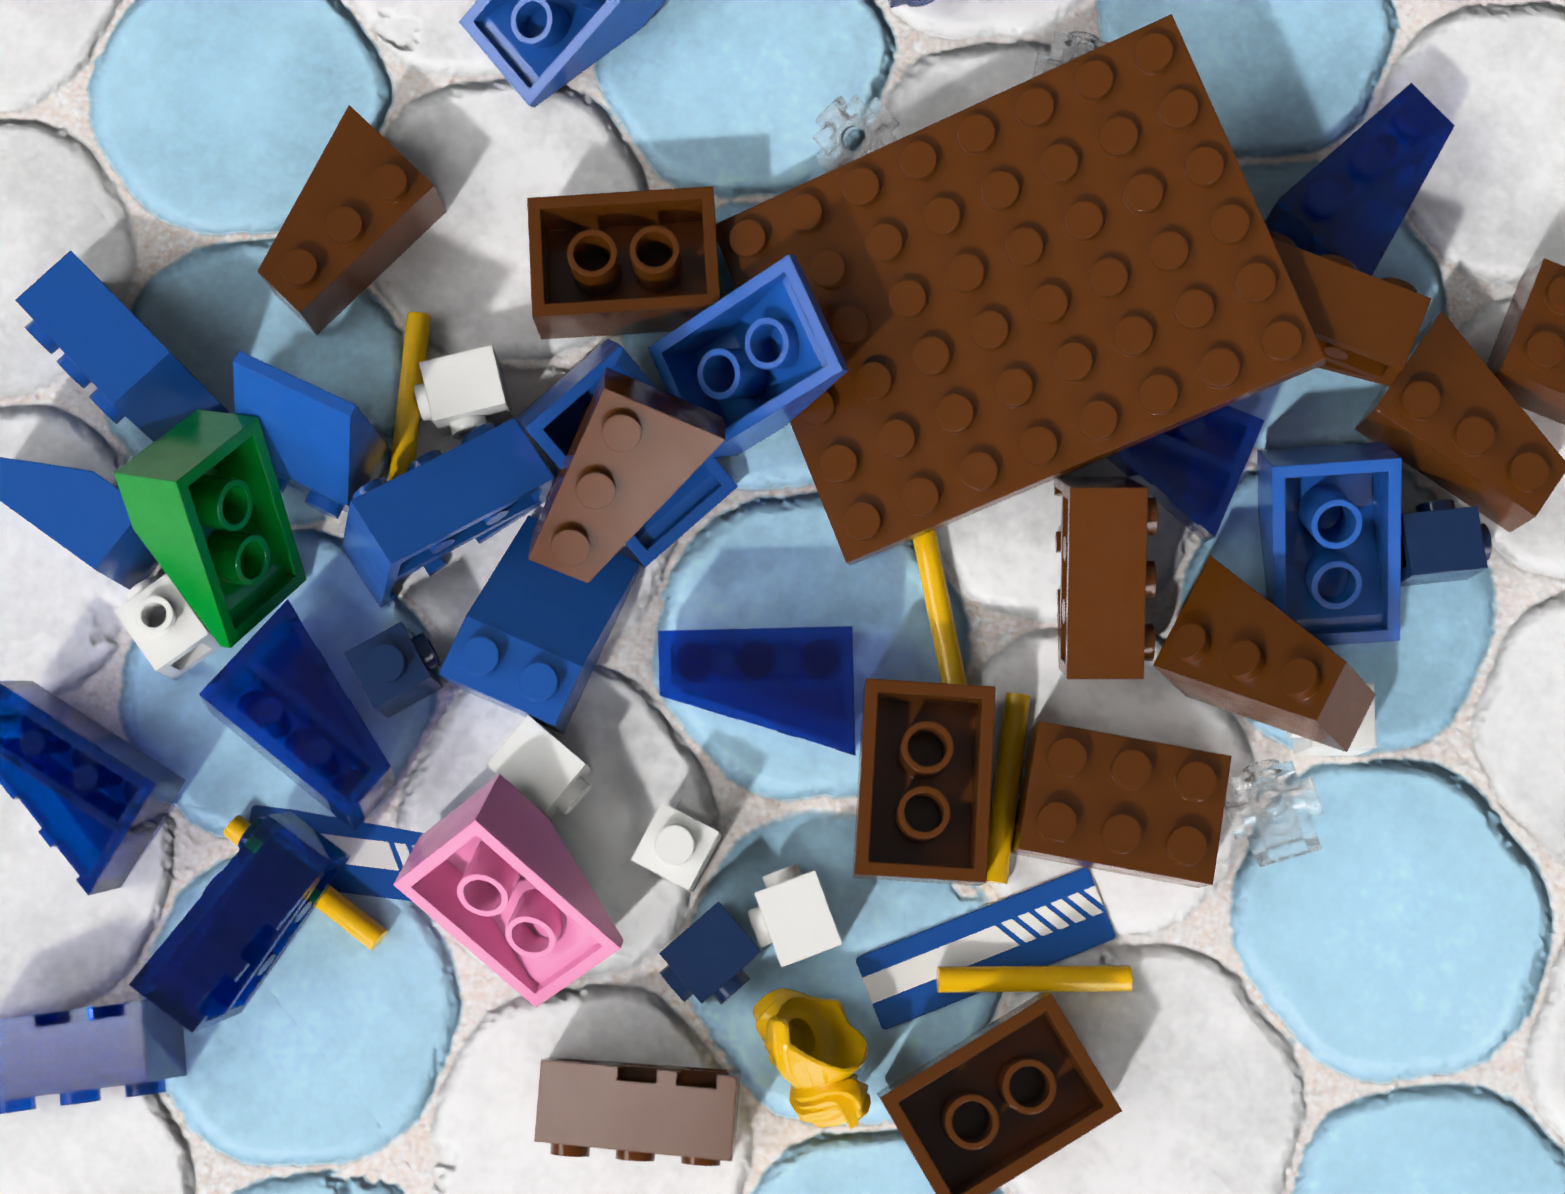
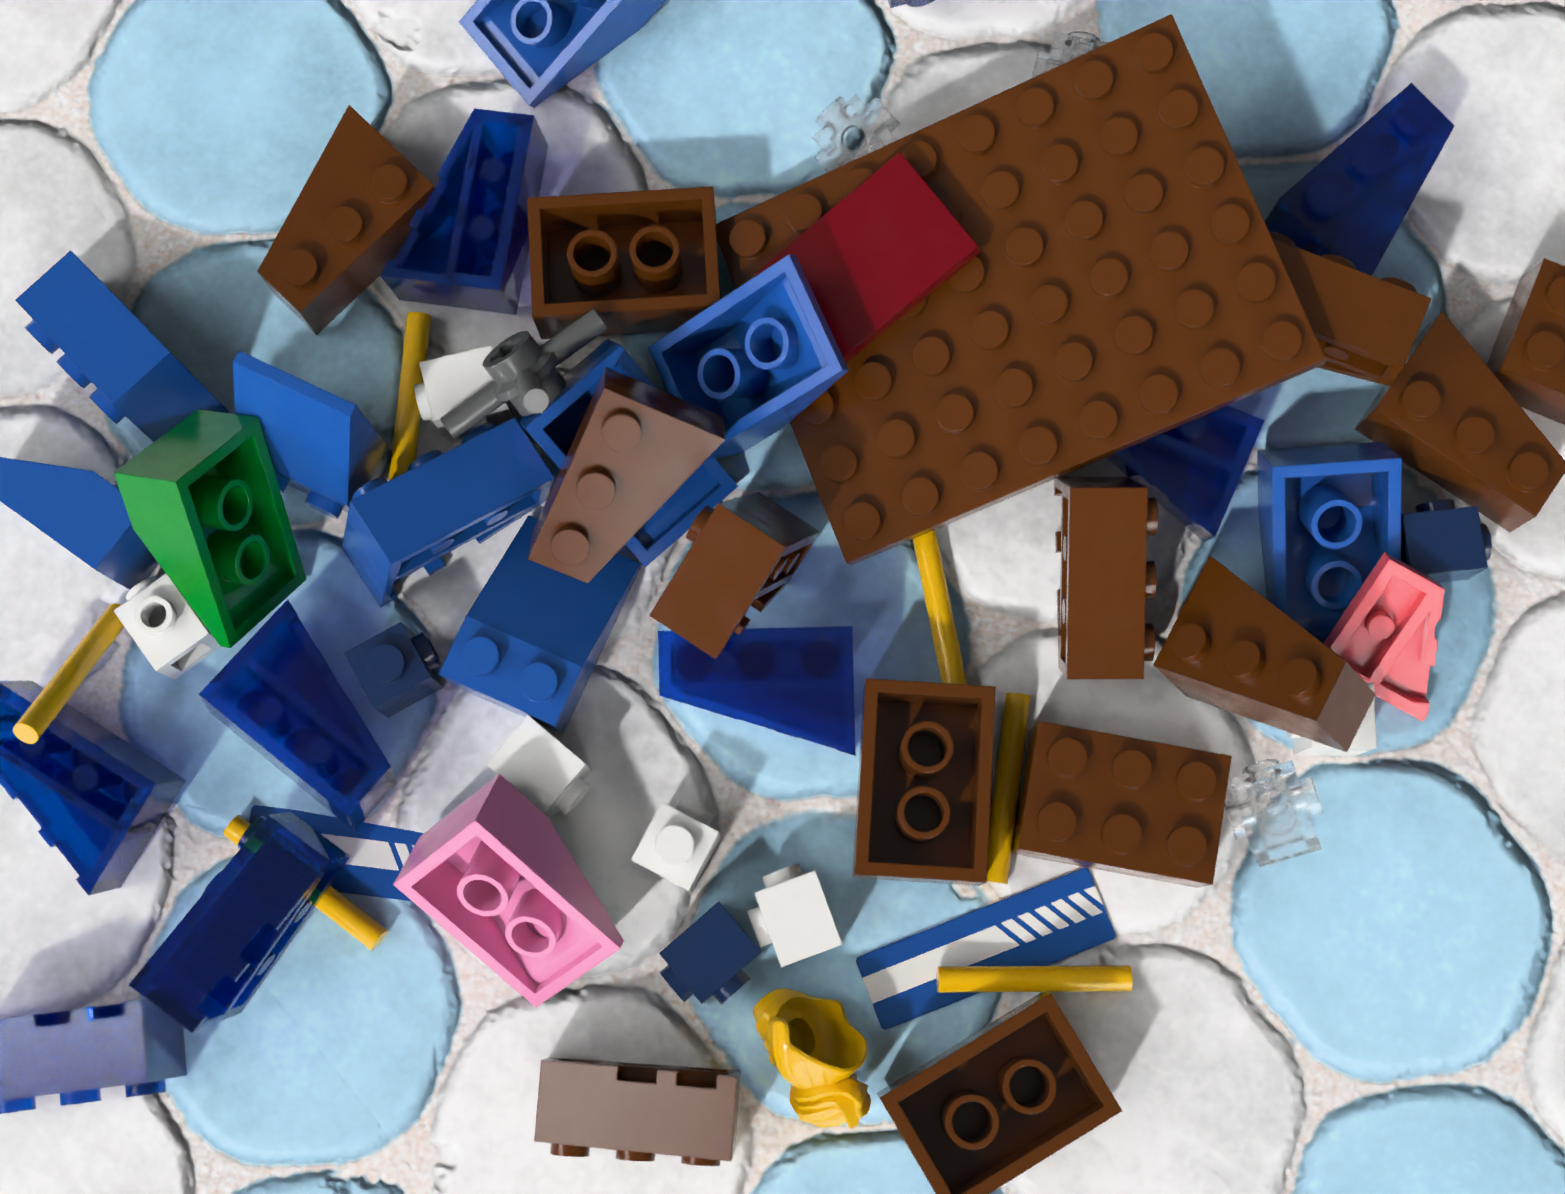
(69, 677): none -> yellow bar
(474, 231): none -> clear blue wedge
(524, 373): none -> dark grey bar
(737, 561): none -> reddish brown wedge
(879, 254): none -> dark red tile
(1391, 633): none -> coral wing

